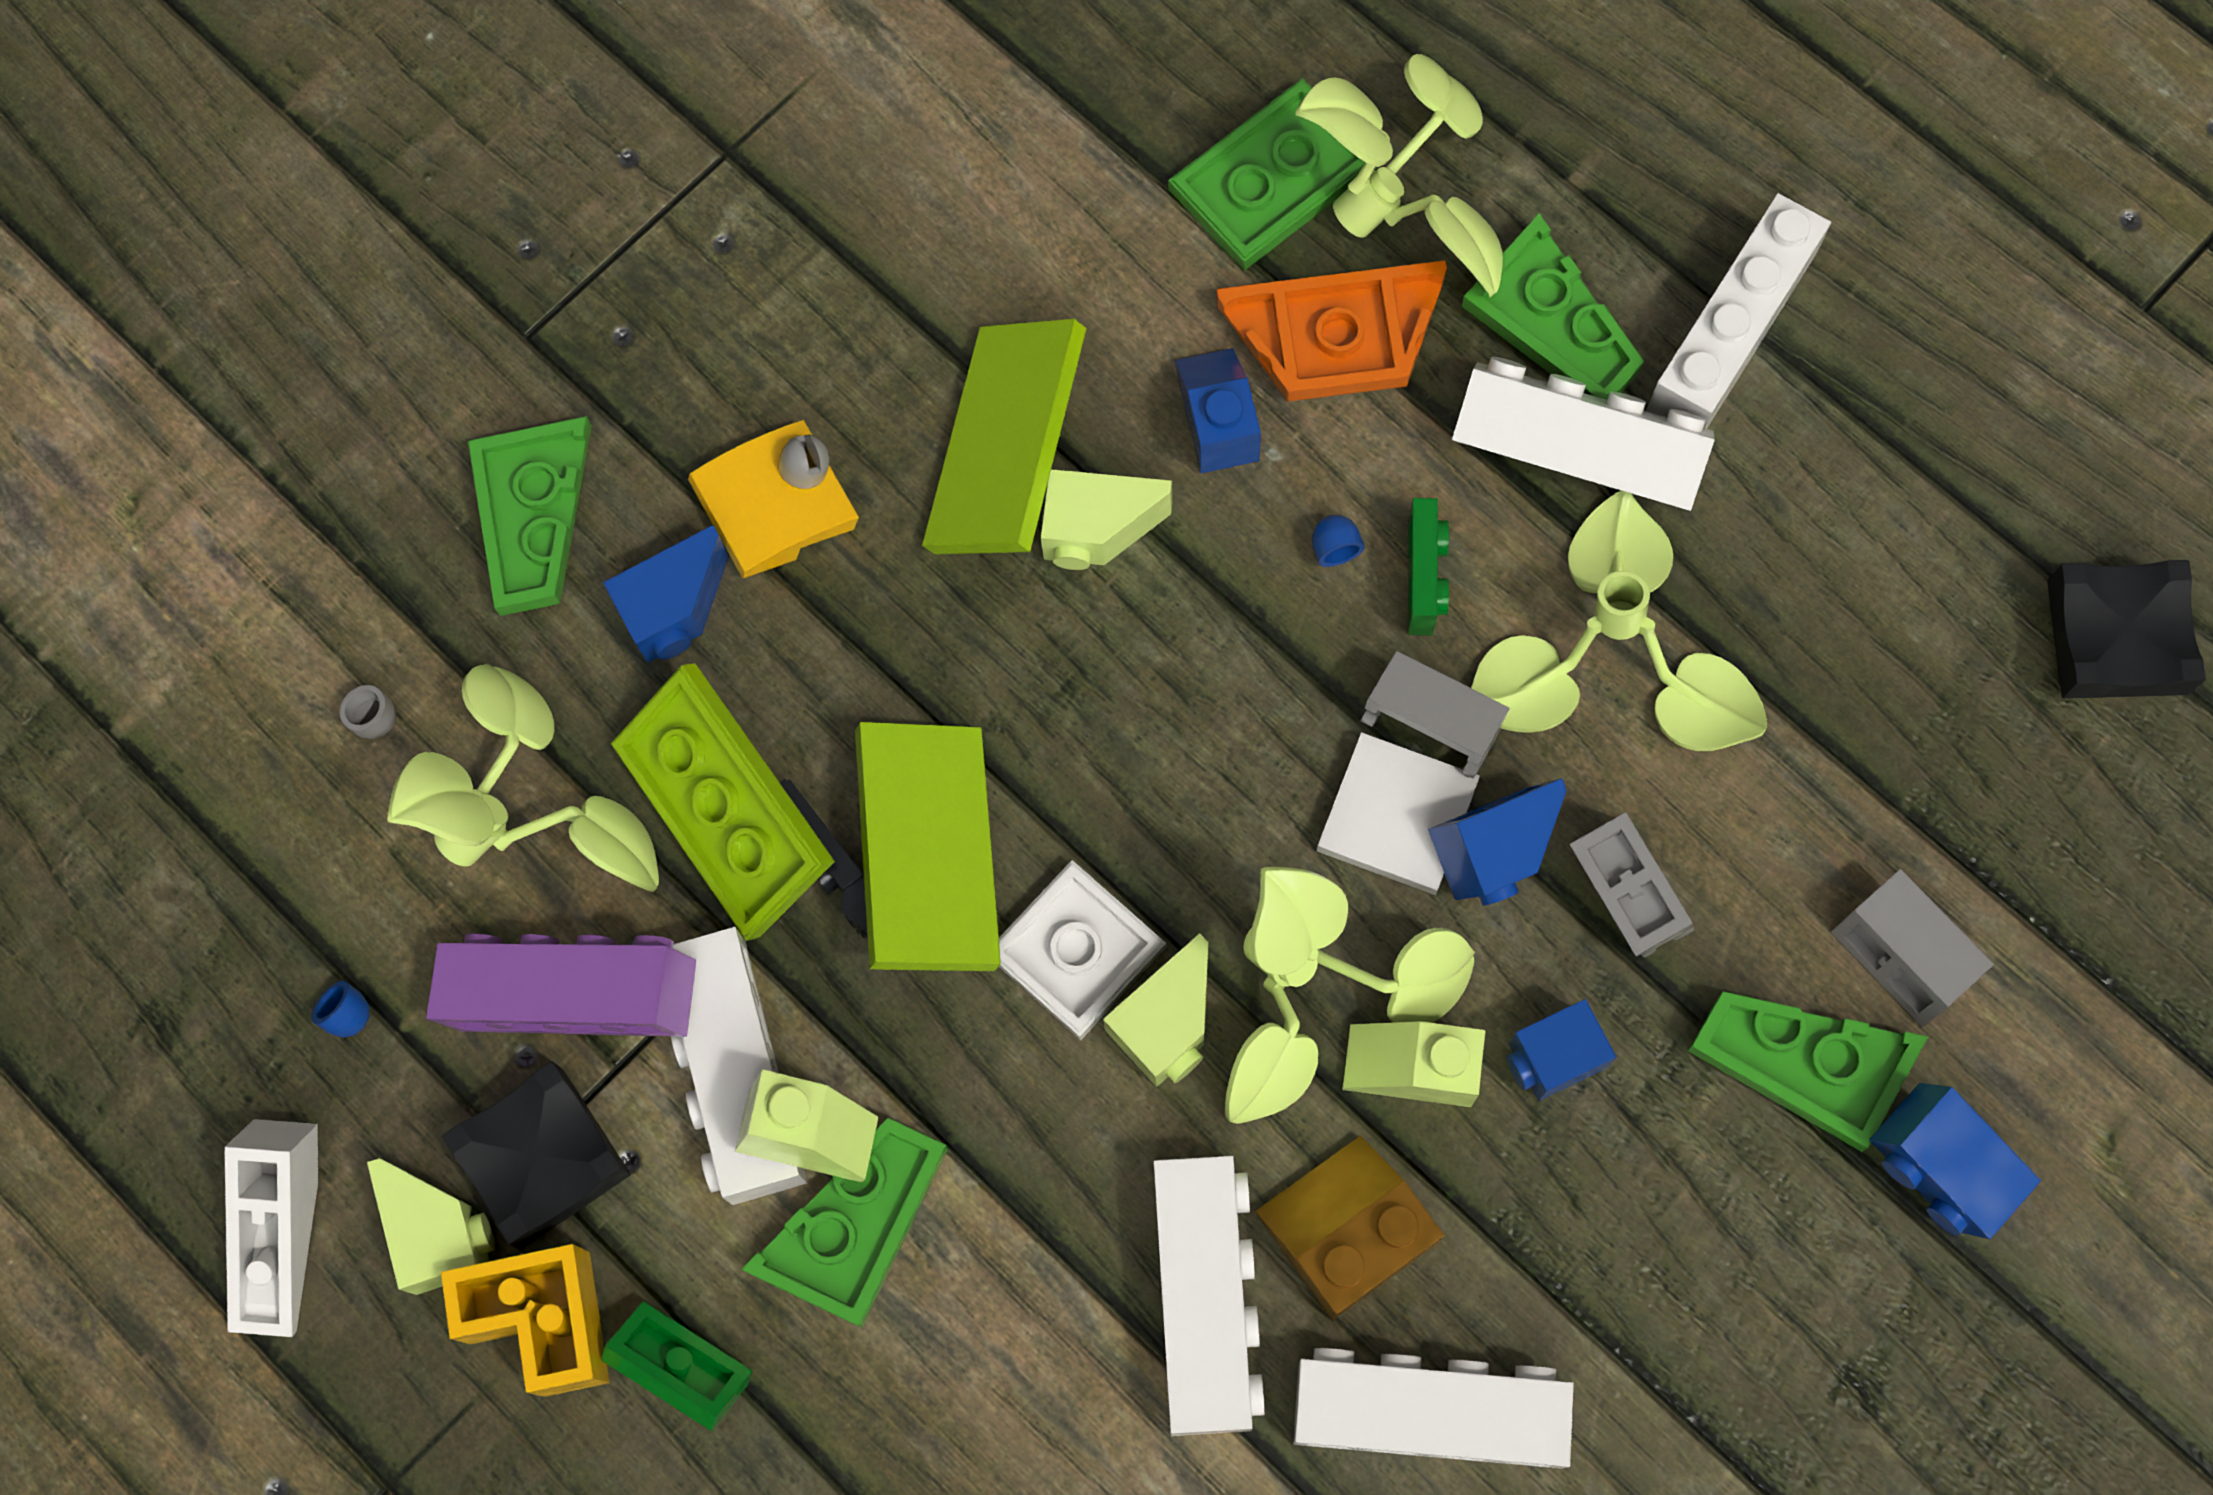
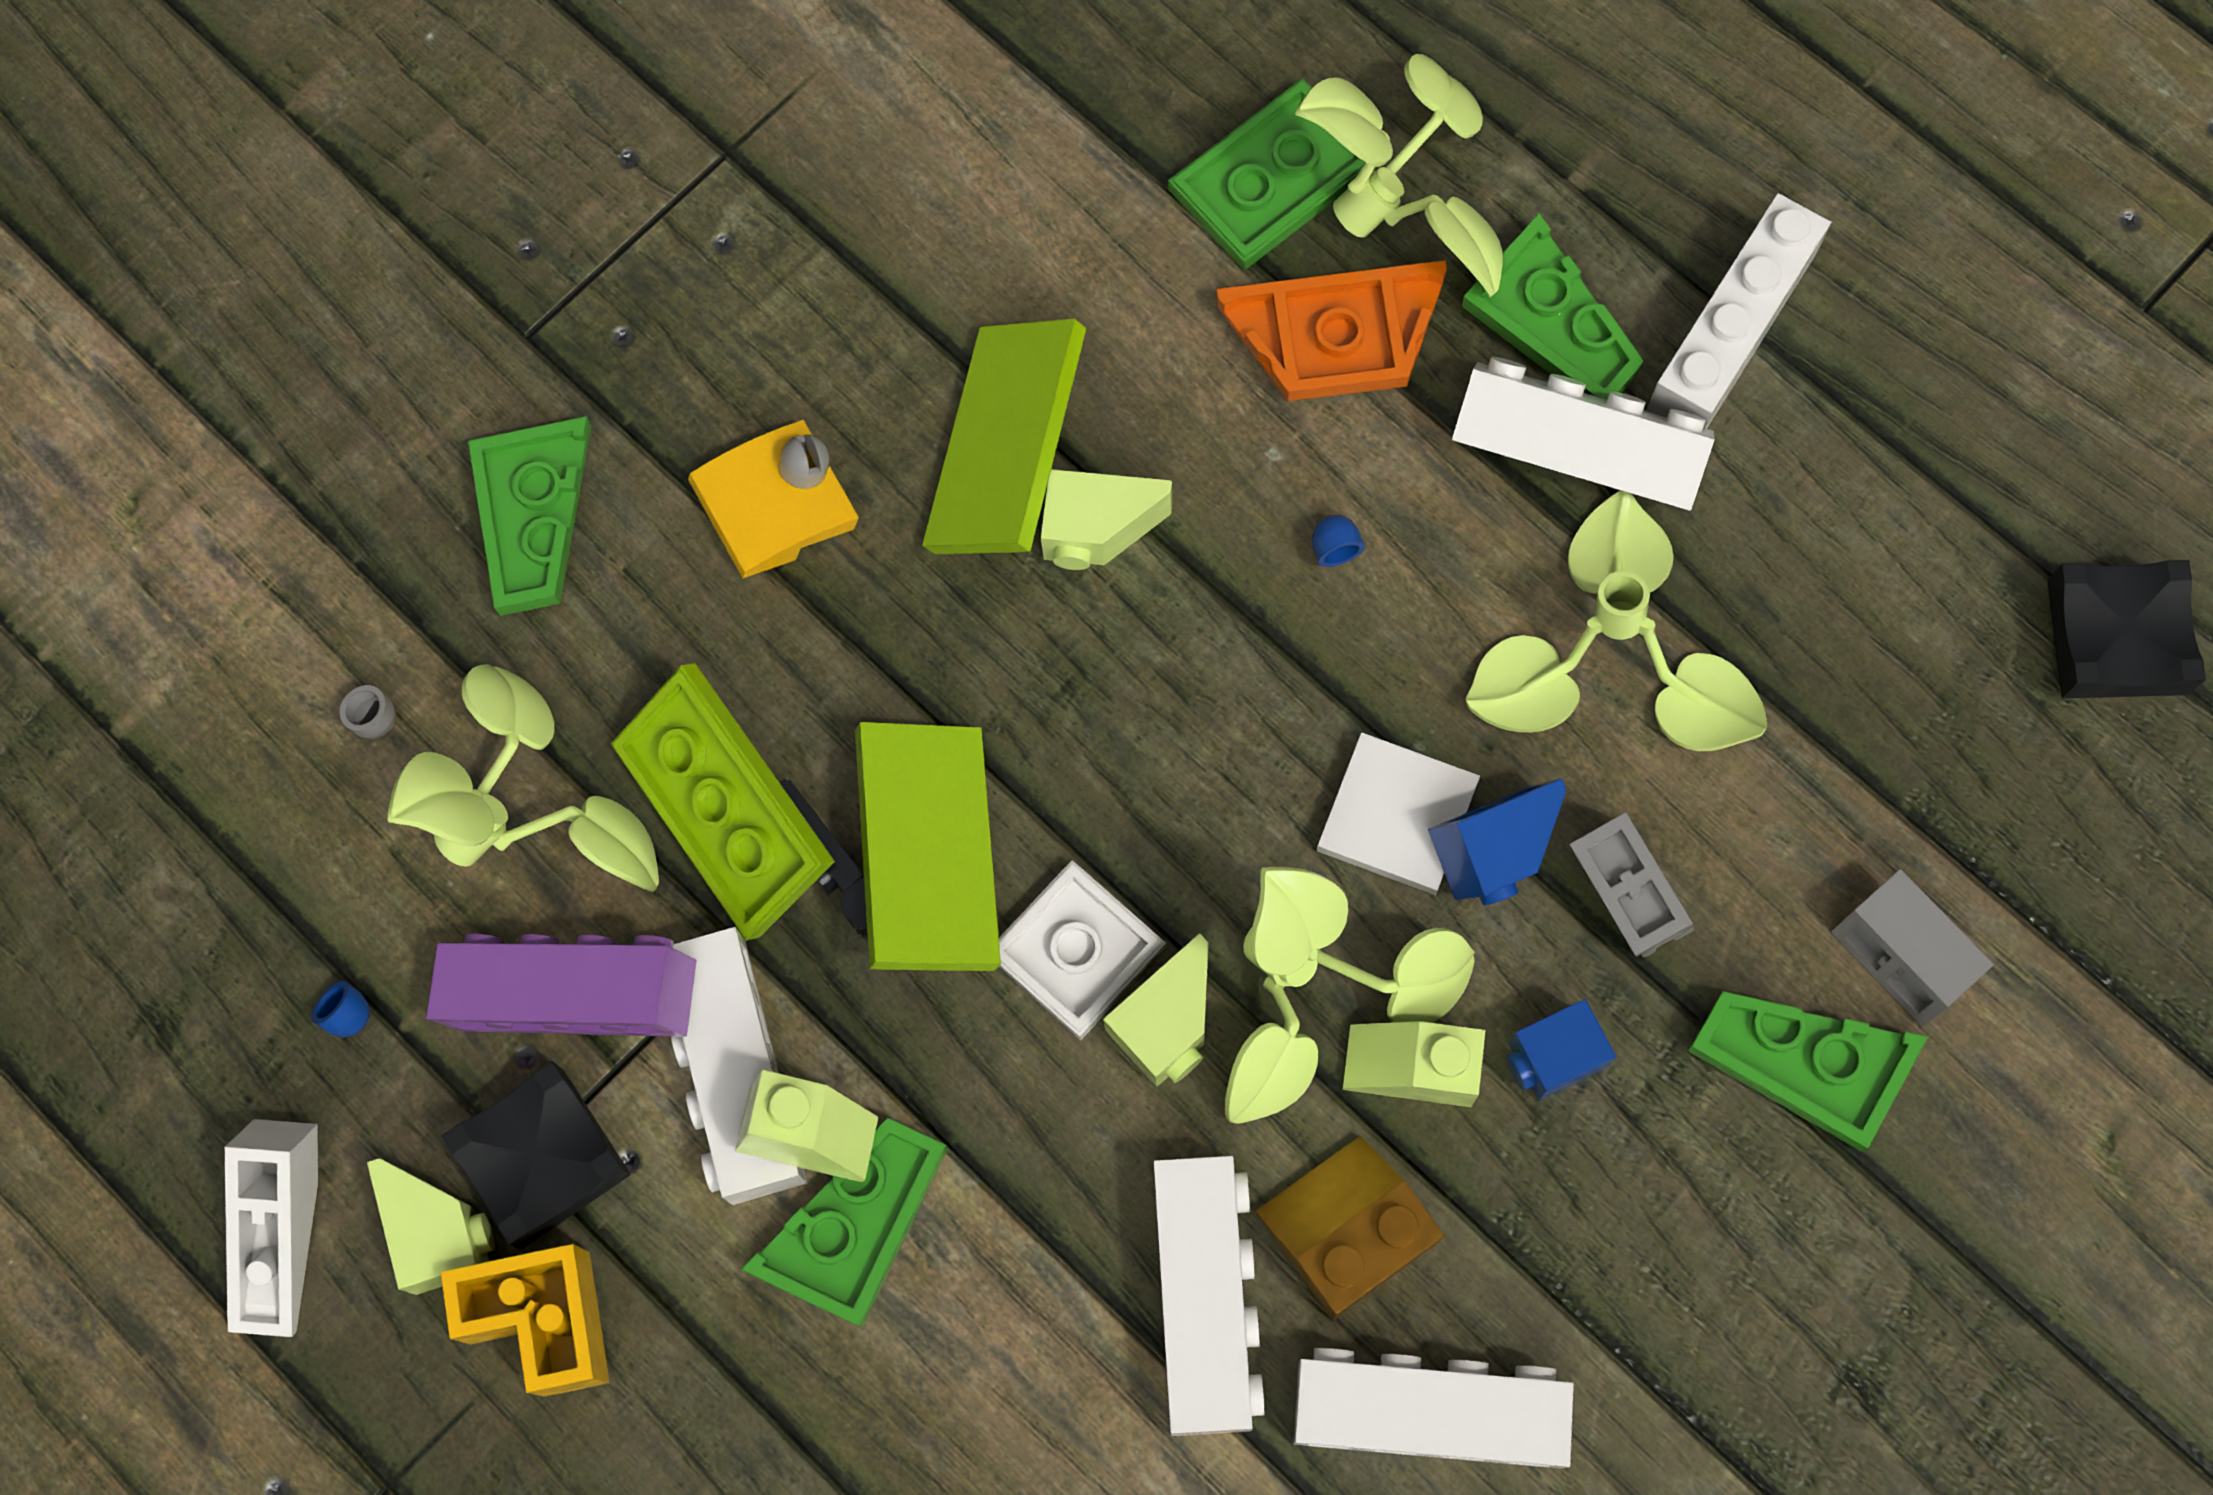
(670, 594): blue slope -> none
(676, 1365): green plate -> none
(1219, 410): blue slope -> none
(1426, 542): green plate -> none
(1437, 708): light grey hinge -> none
(1953, 1161): blue brick -> none

